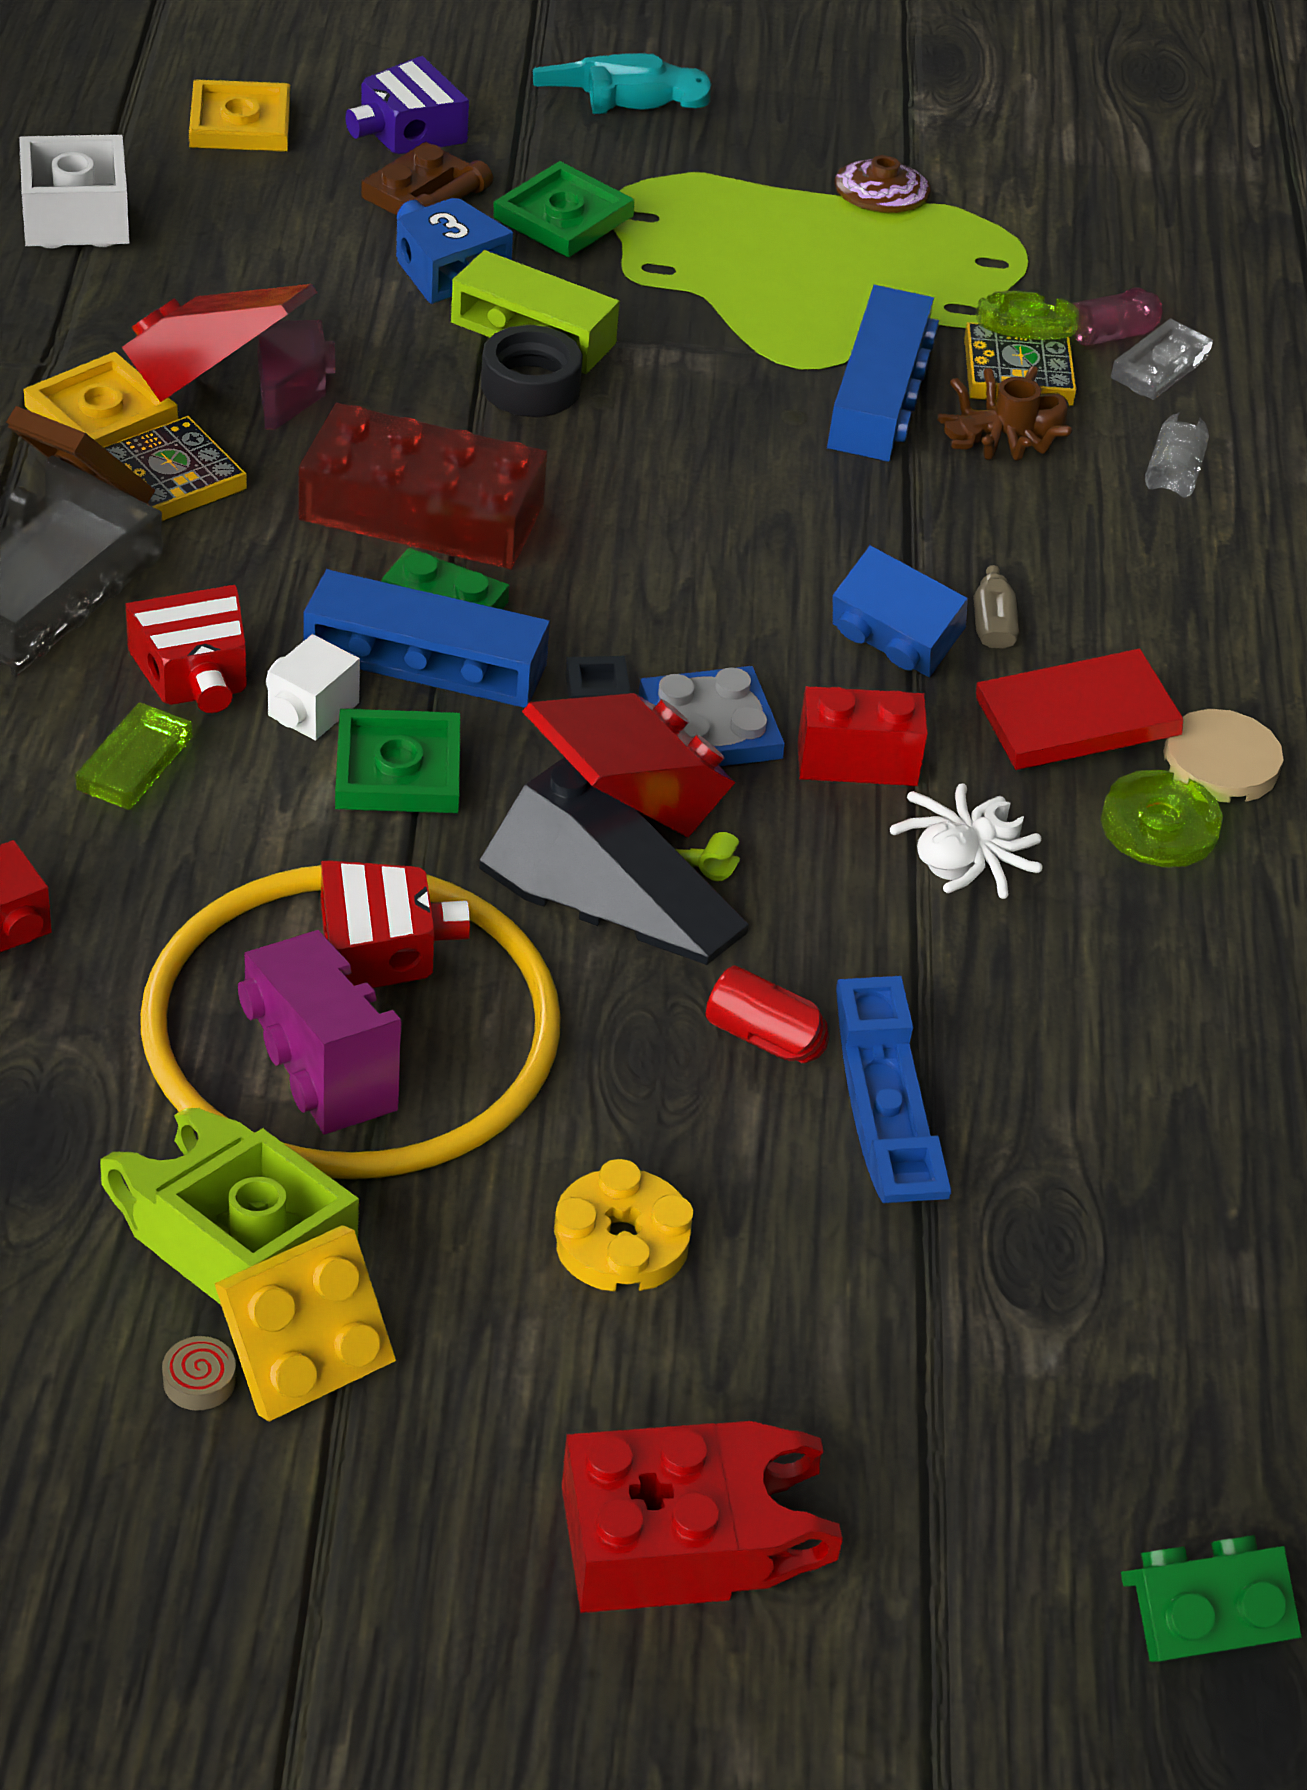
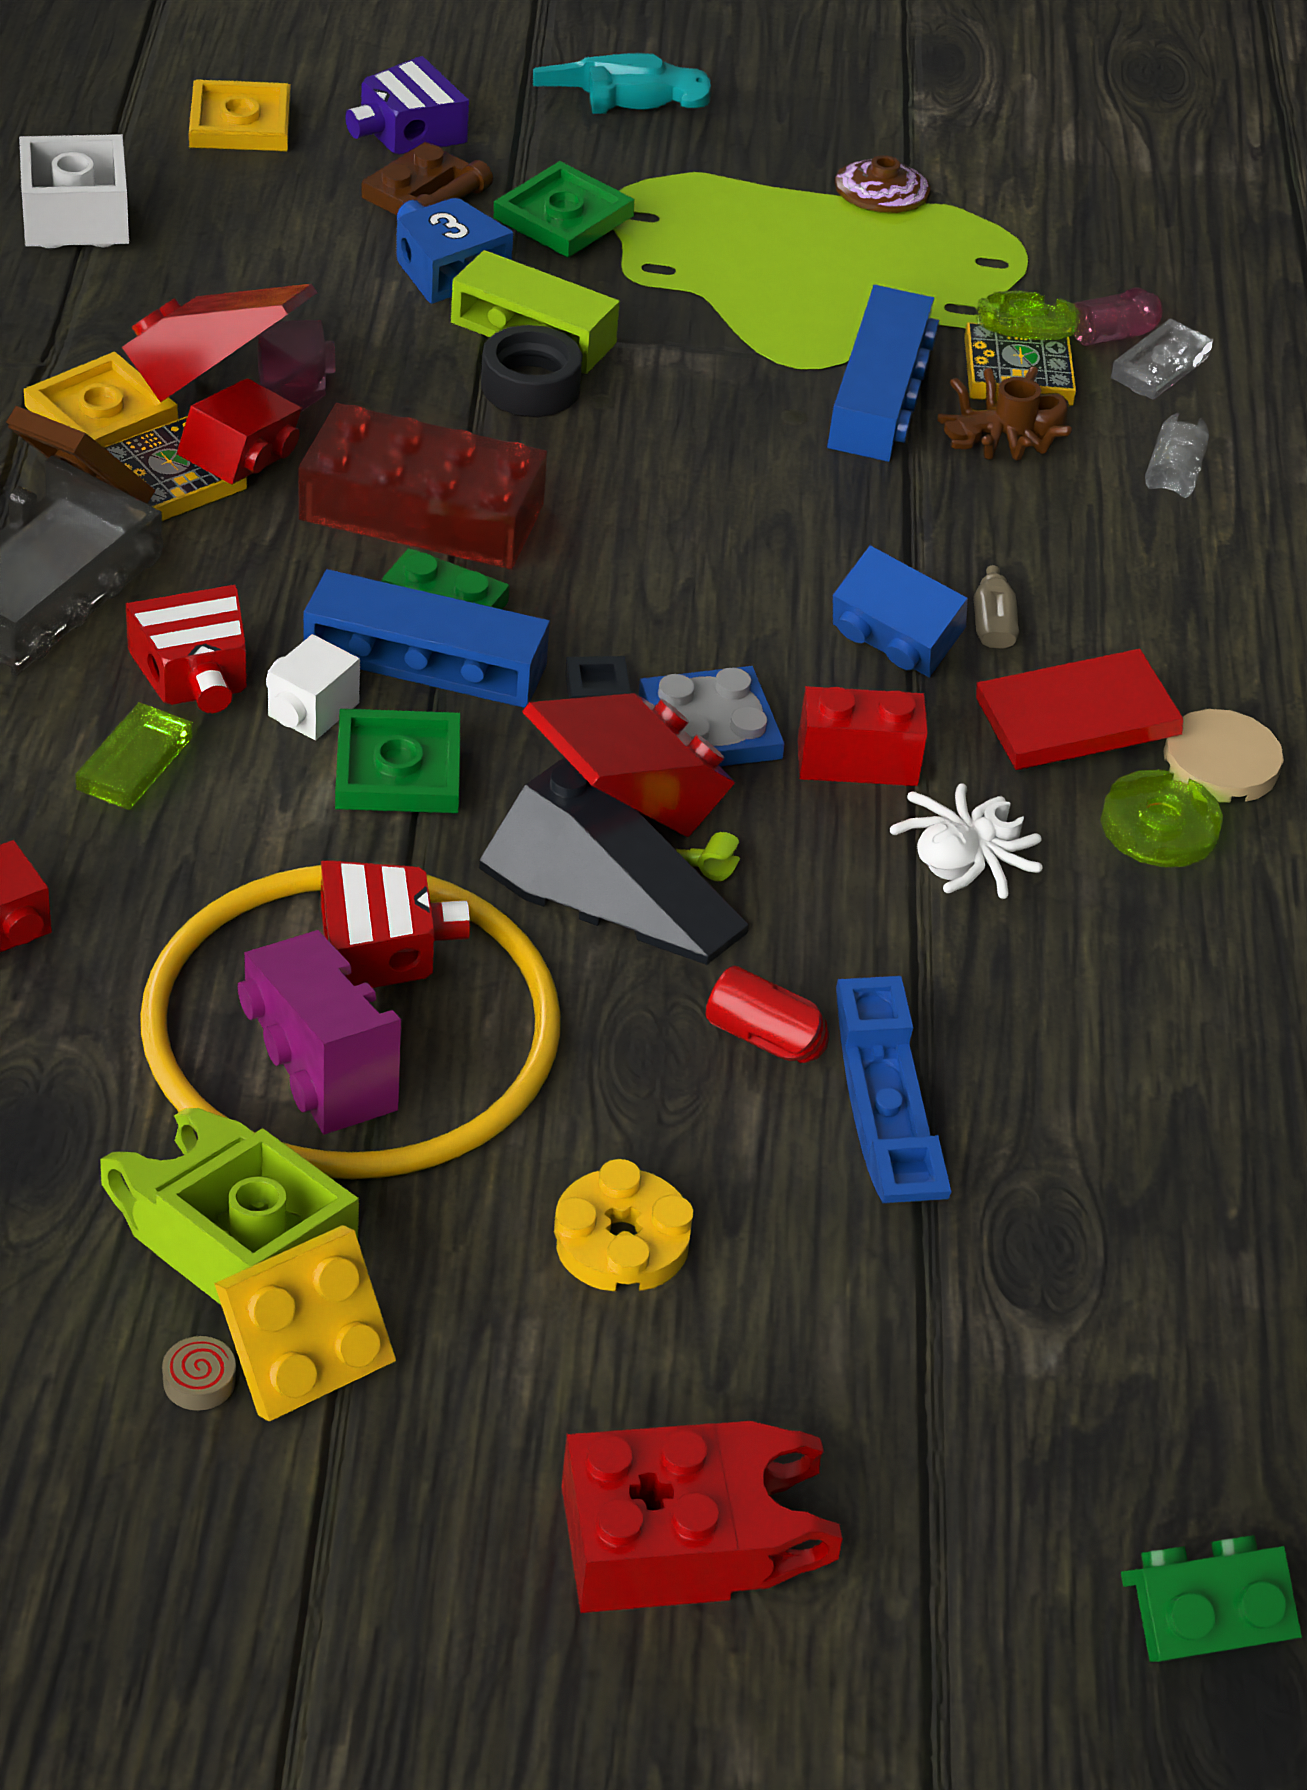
(239, 431): none -> red brick

